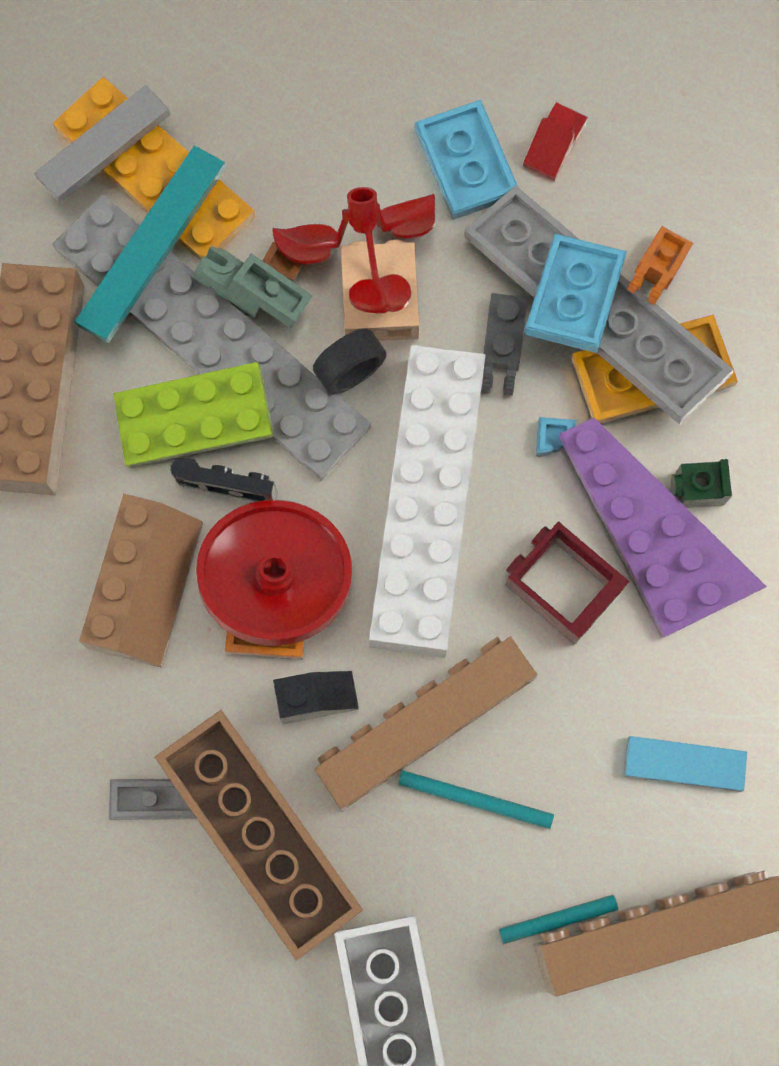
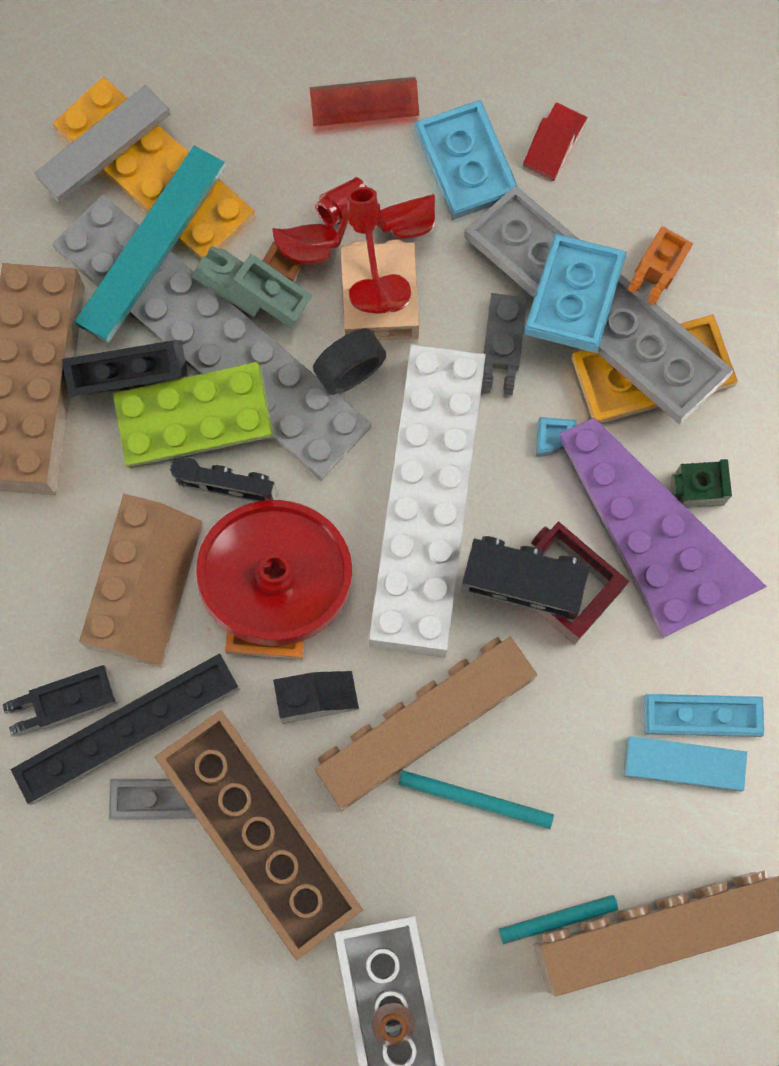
(63, 700): none -> black hinge
(124, 729): none -> black plate
(125, 367): none -> black brick
(335, 200): none -> red cone
(364, 101): none -> clear red plate
(397, 1012): none -> dark orange cone
(525, 577): none -> black brick
(704, 715): none -> medium azure tile

